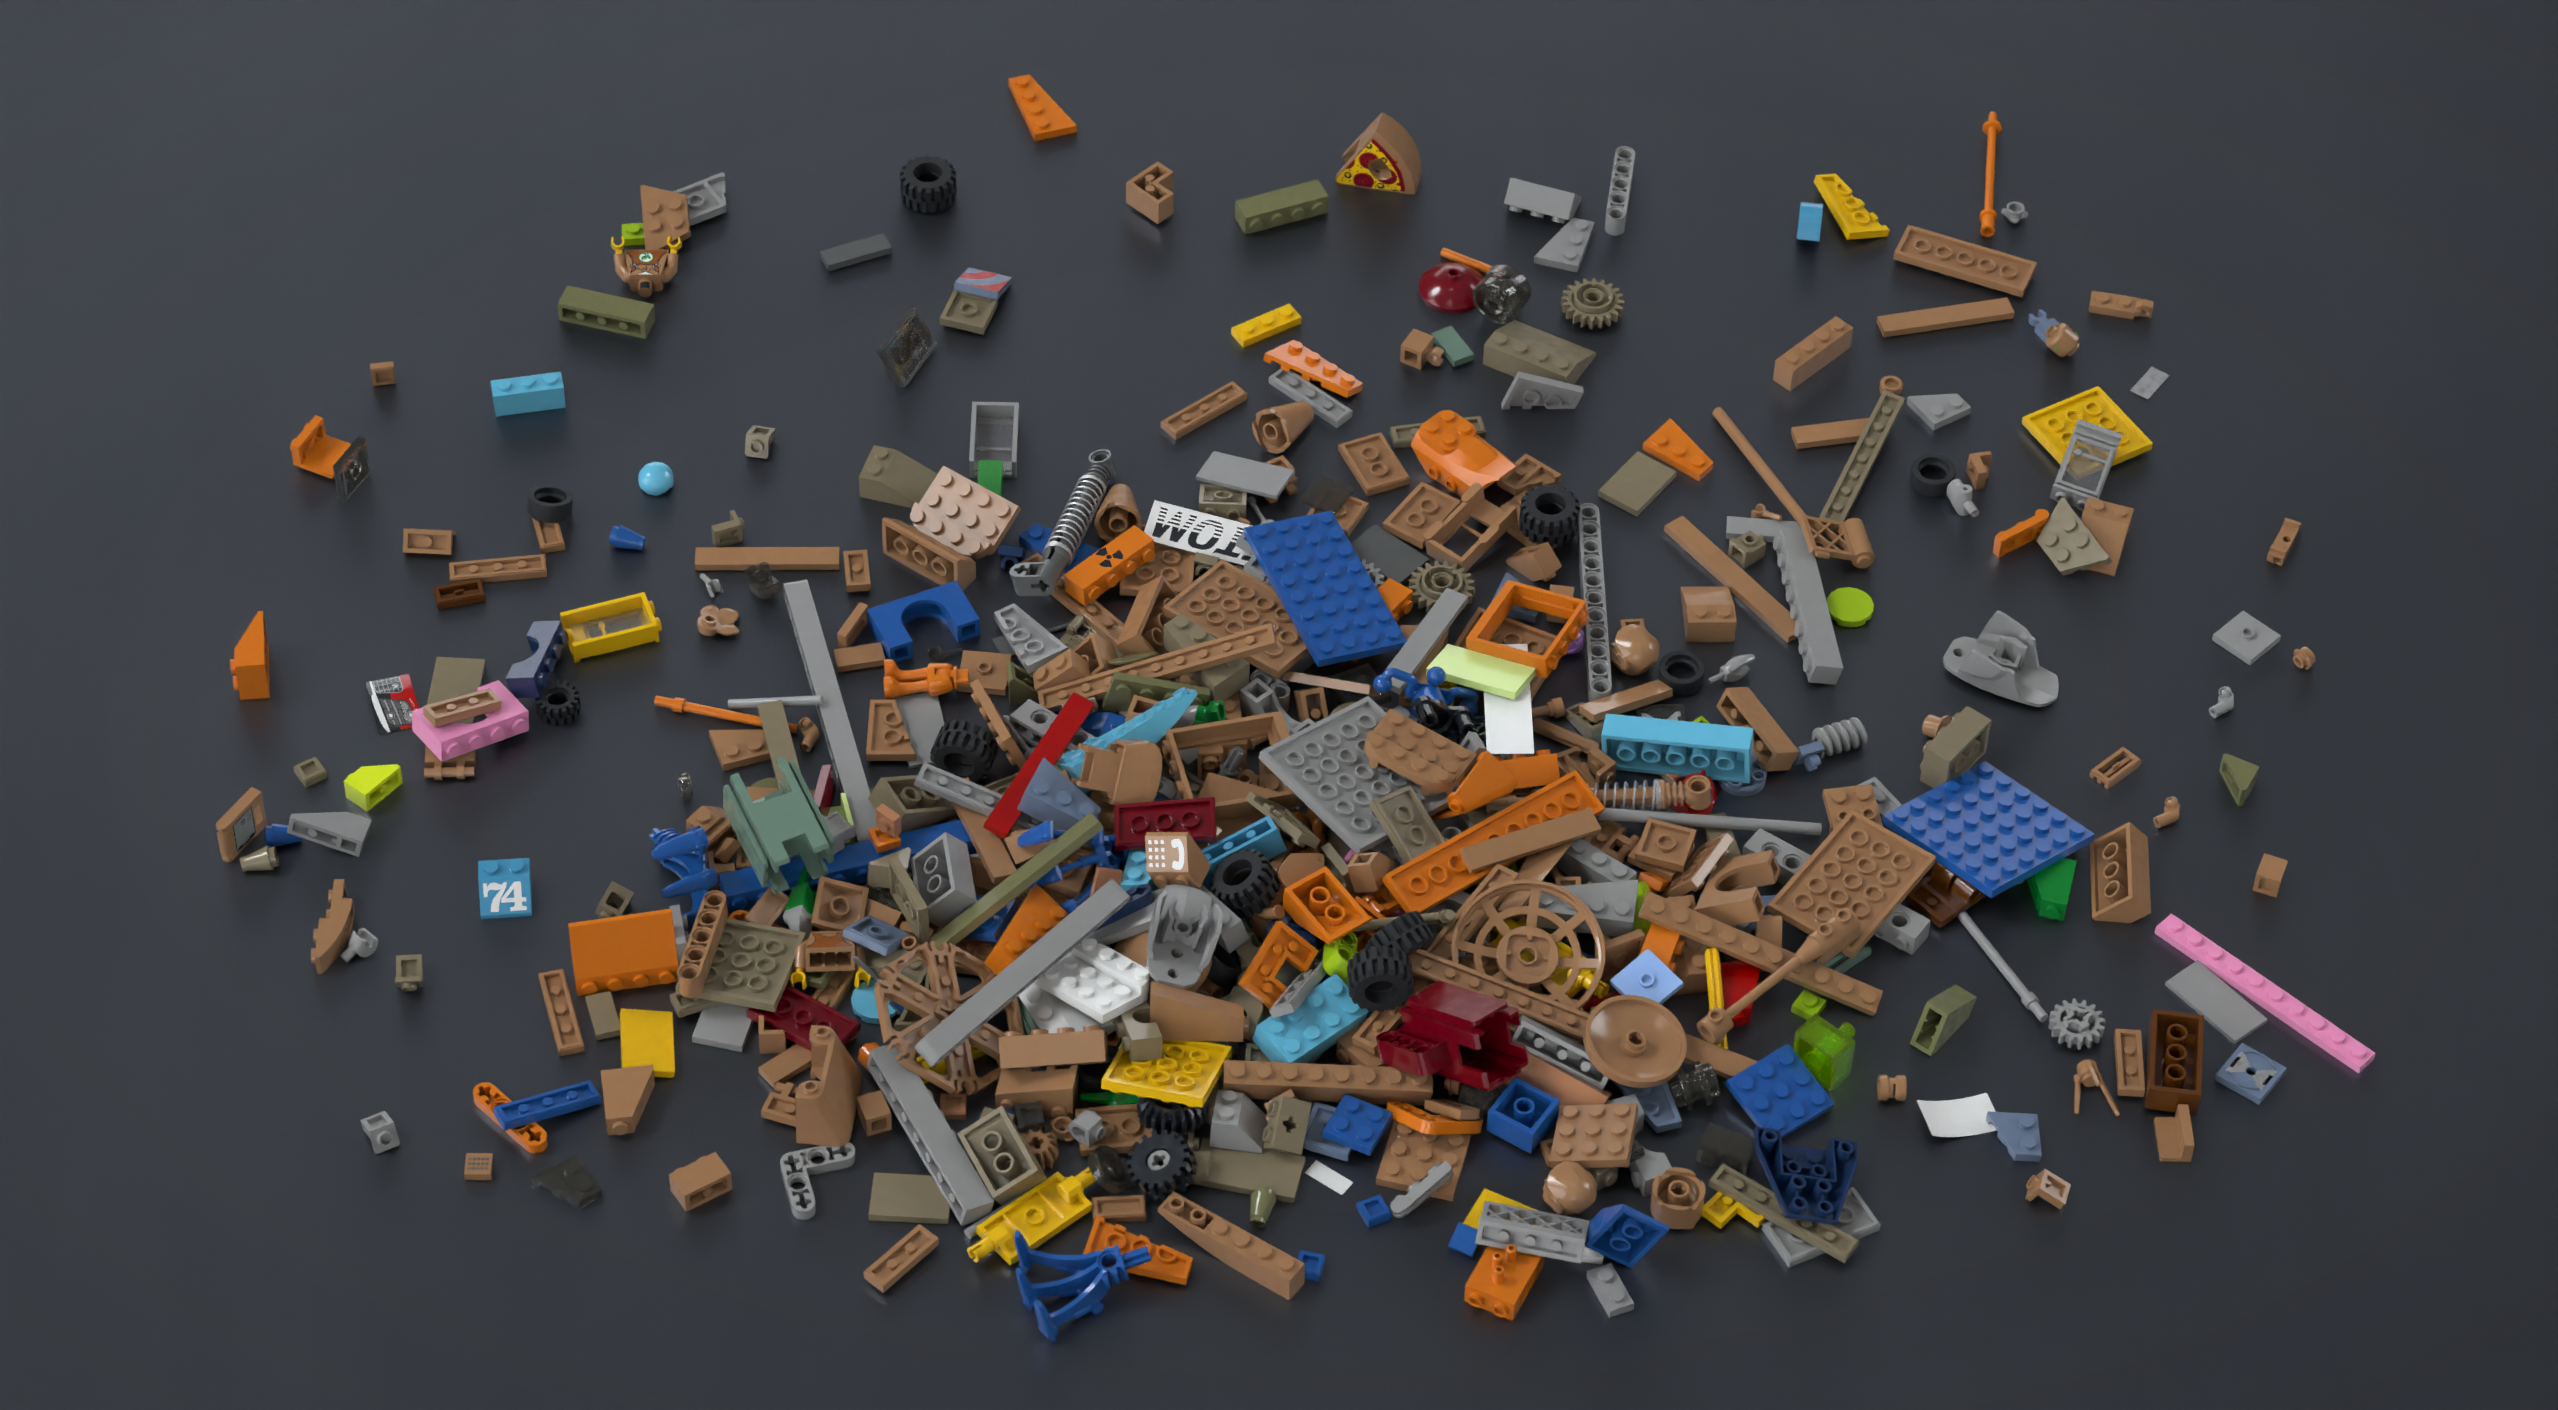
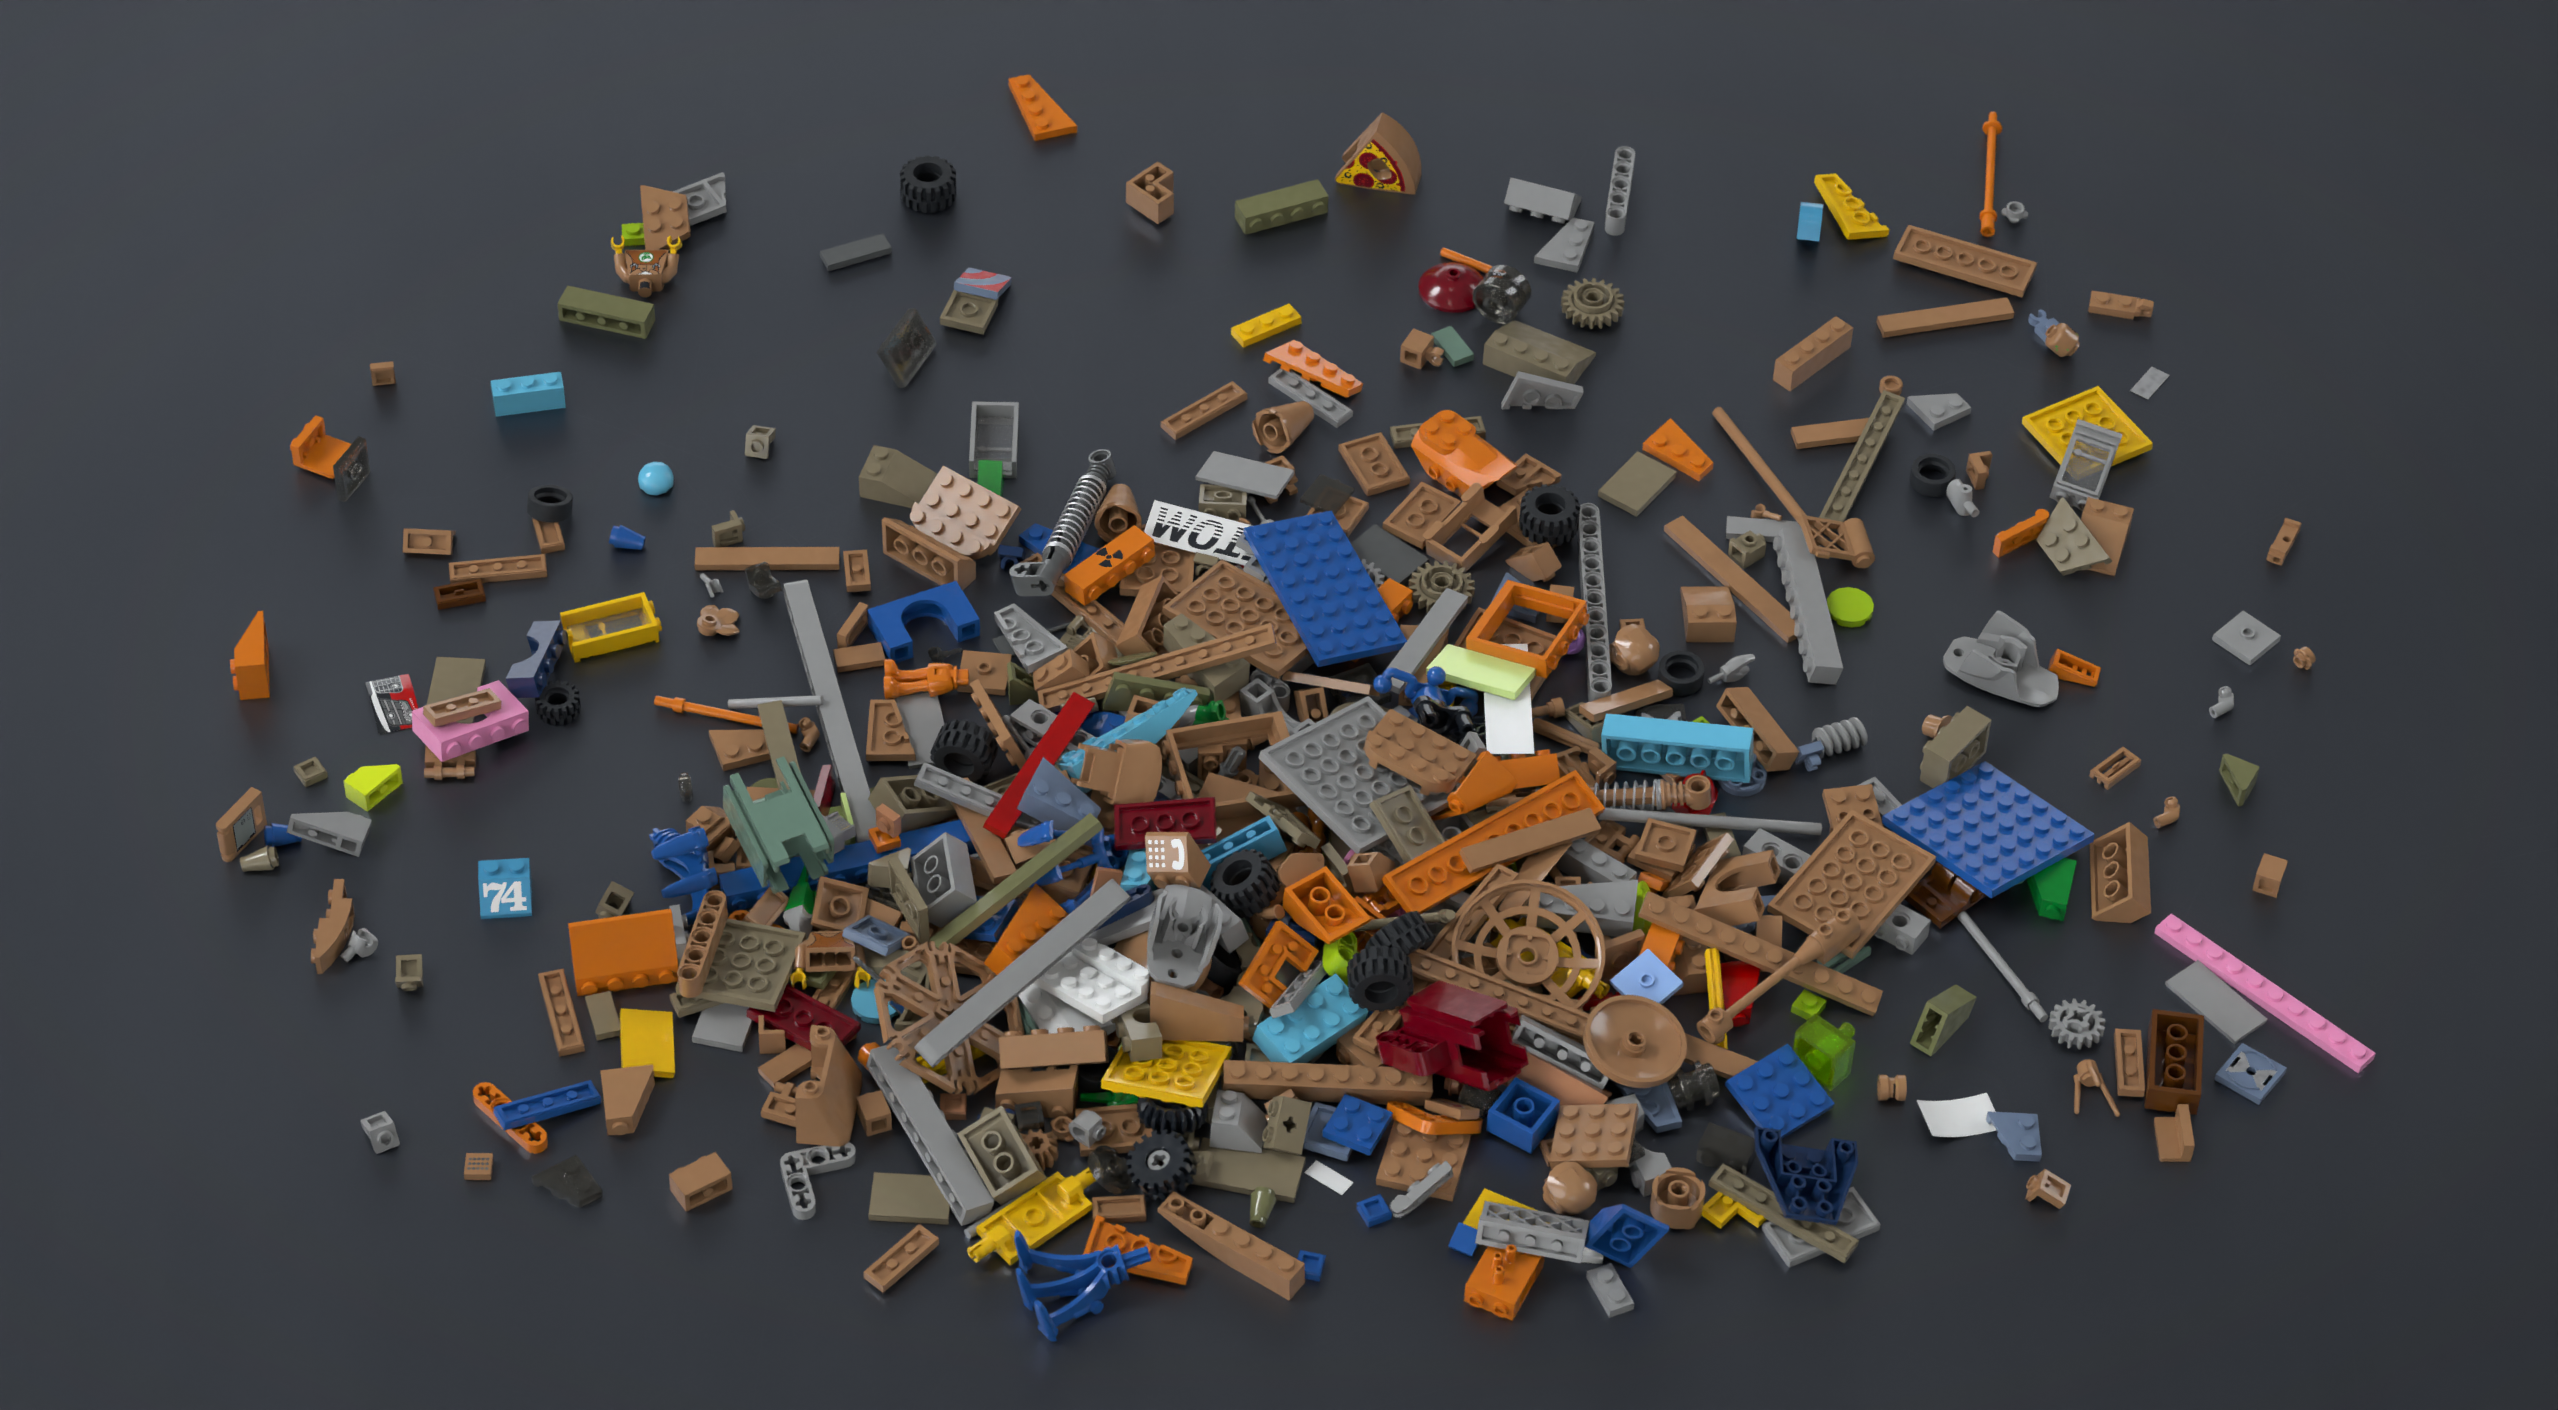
(2066, 668): none -> orange slope

